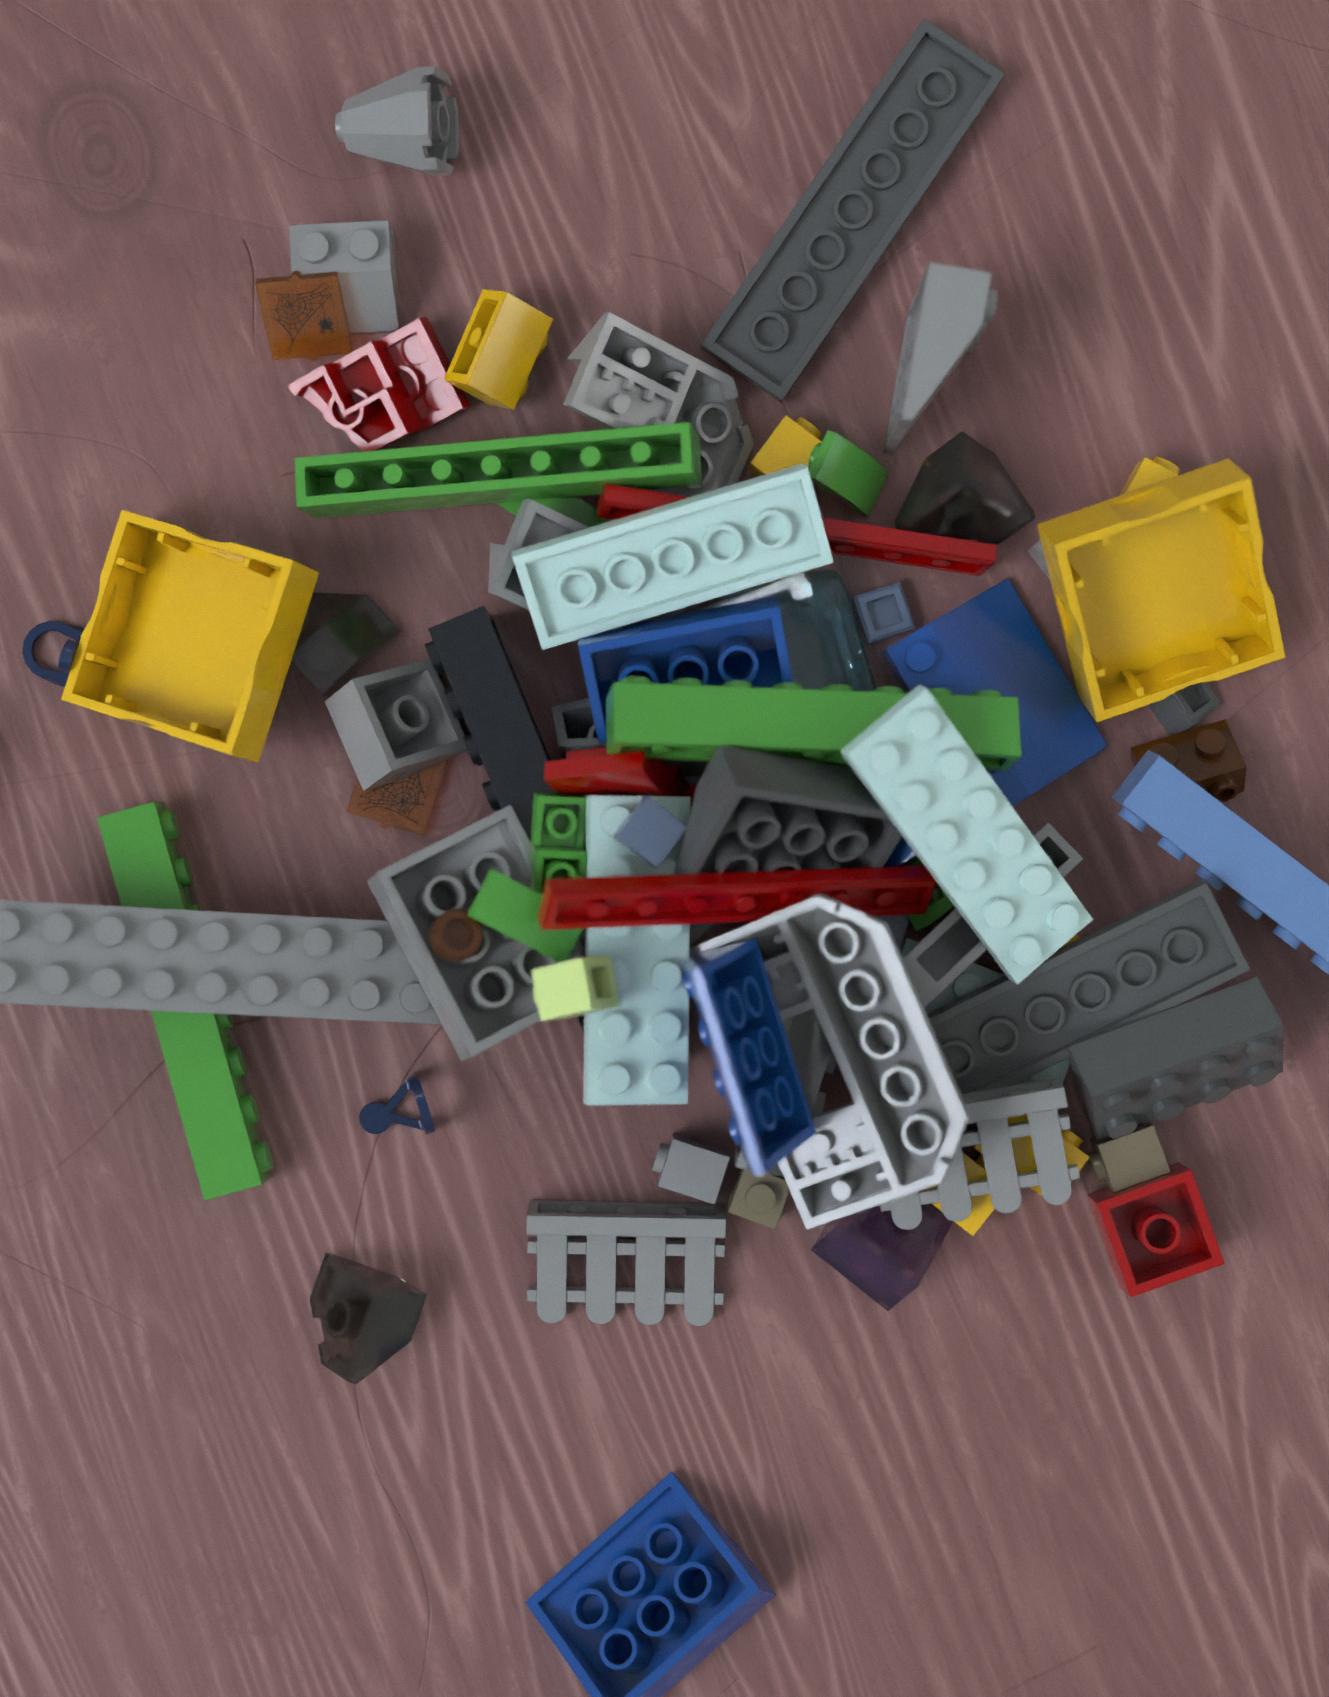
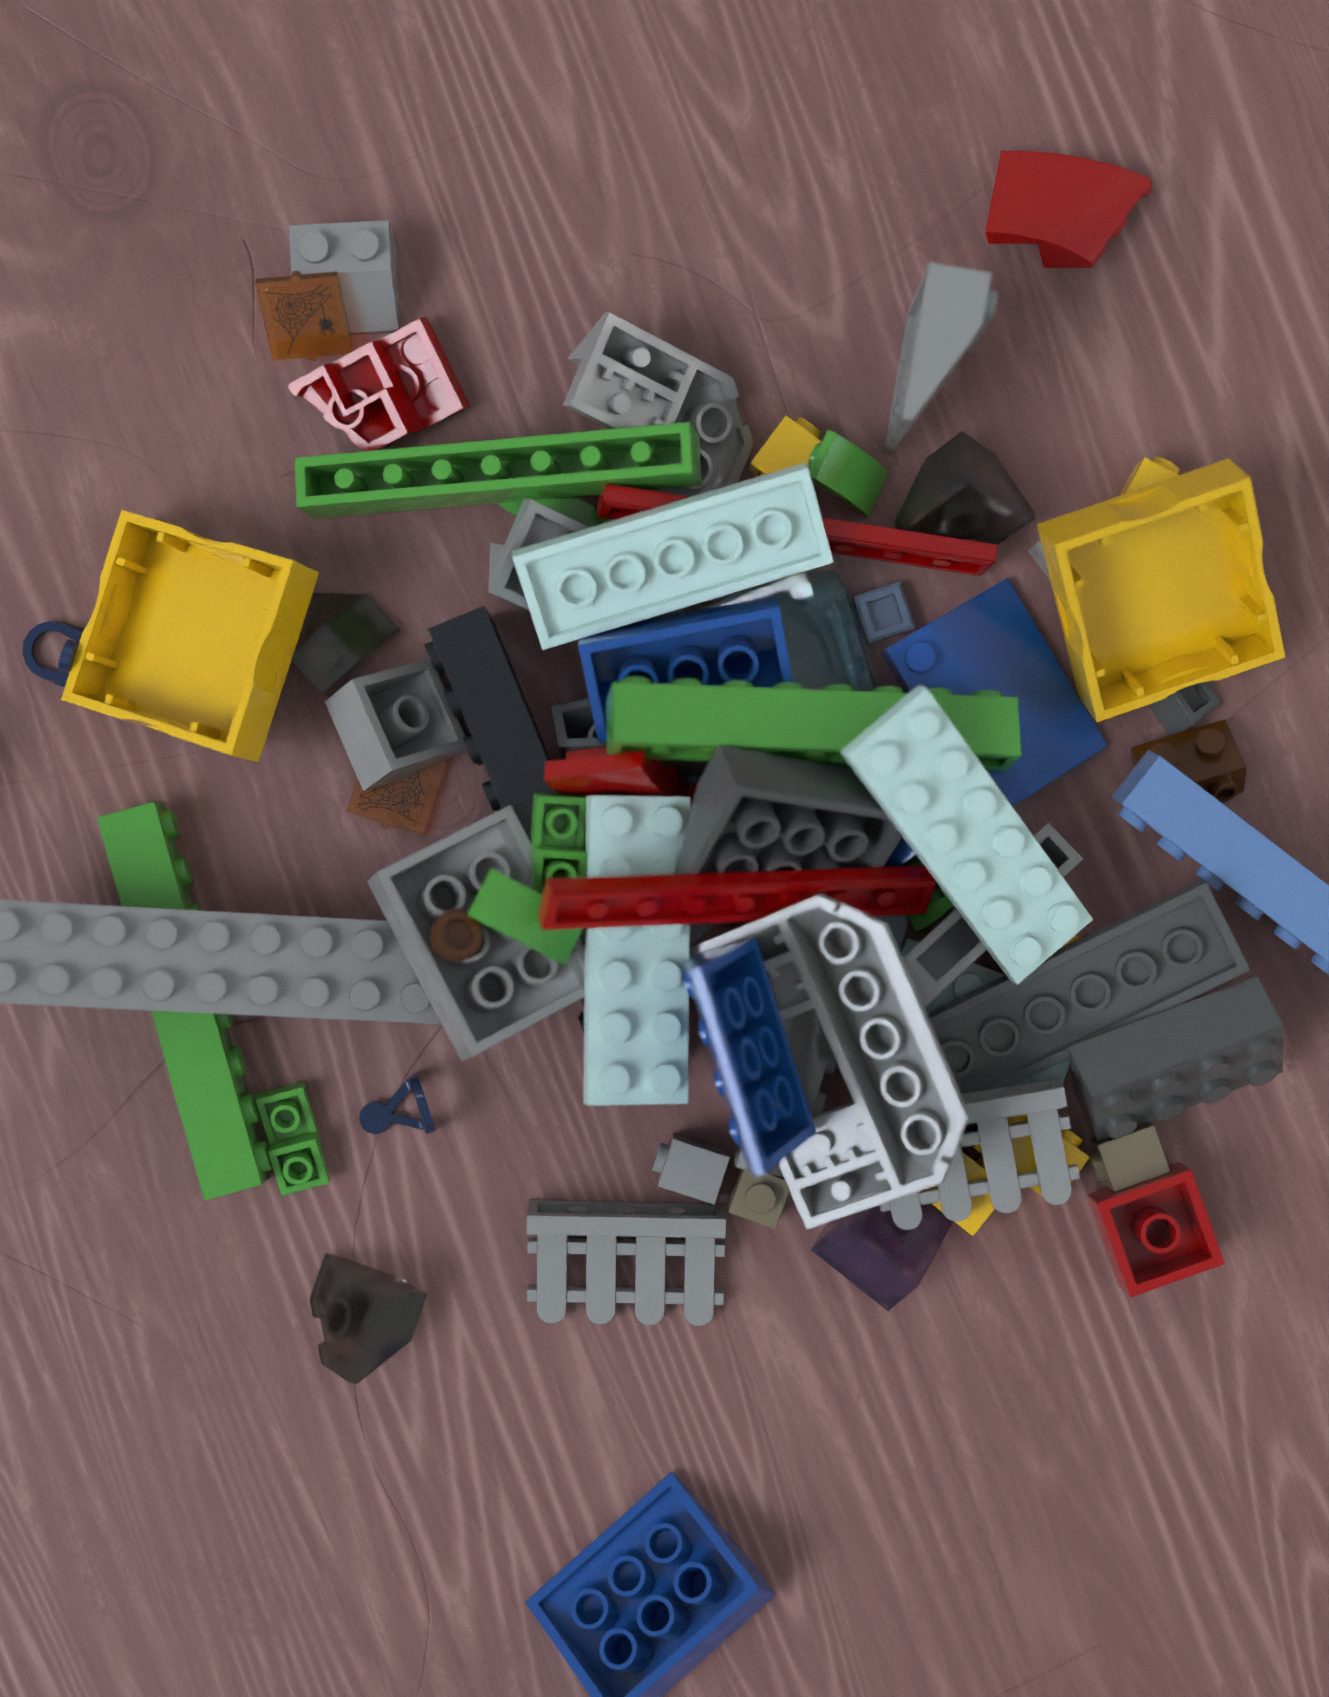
(292, 1138): none -> bright green slope
(404, 122): light grey cone -> none
(499, 349): yellow brick -> none
(575, 988): yellowish green brick -> none
(650, 832): sand blue tile -> none
(852, 210): dark grey plate -> none
(1061, 205): none -> red slope

